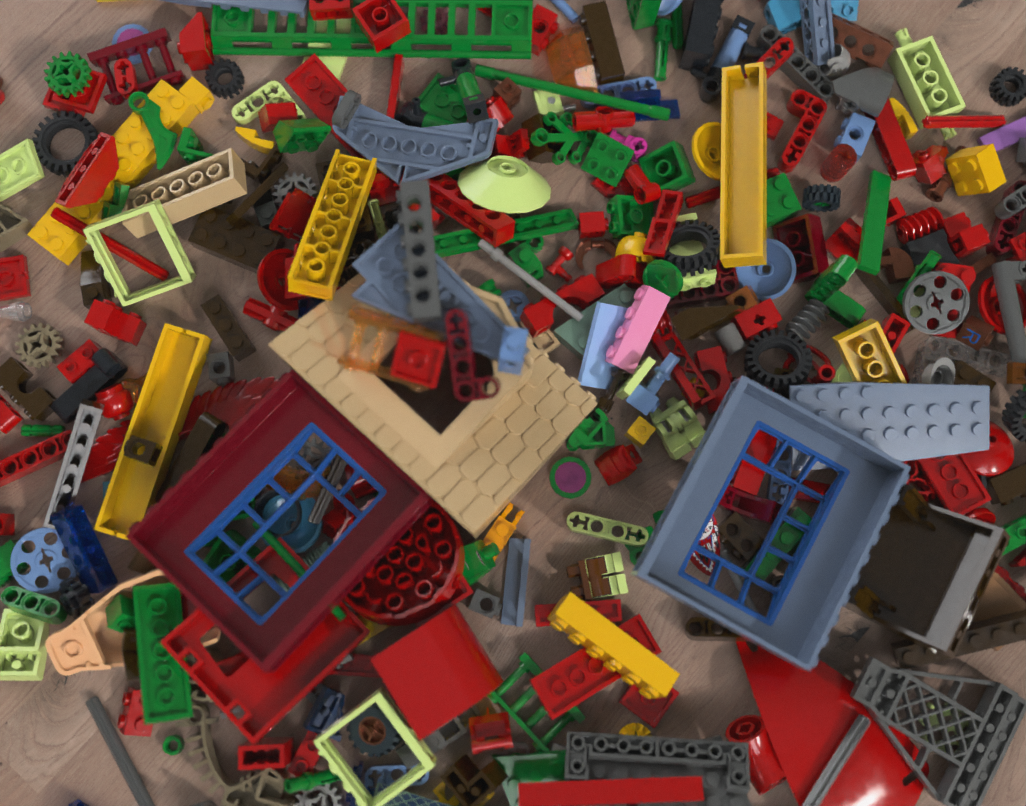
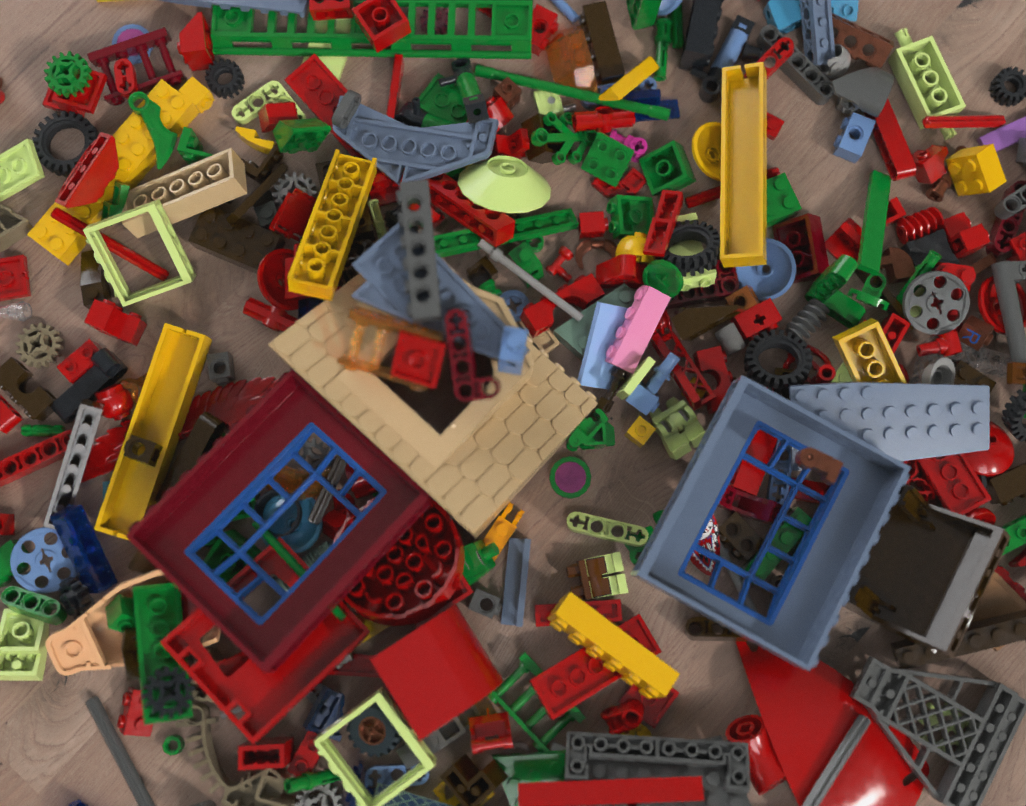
(161, 687): none -> black gear
(228, 328): dark brown arch -> none
(481, 272): none -> dark brown panel
(617, 463): red piece -> none
(620, 720): none -> red piece
(630, 80): none -> yellow slope
(643, 189): red piece -> none
(800, 134): red beam -> none
(819, 462): none -> copper leg
(821, 198): black bush -> none
(838, 163): clear red piece -> none
(869, 294): none -> green tile
(904, 119): yellow slope -> none
(945, 345): none -> red pin

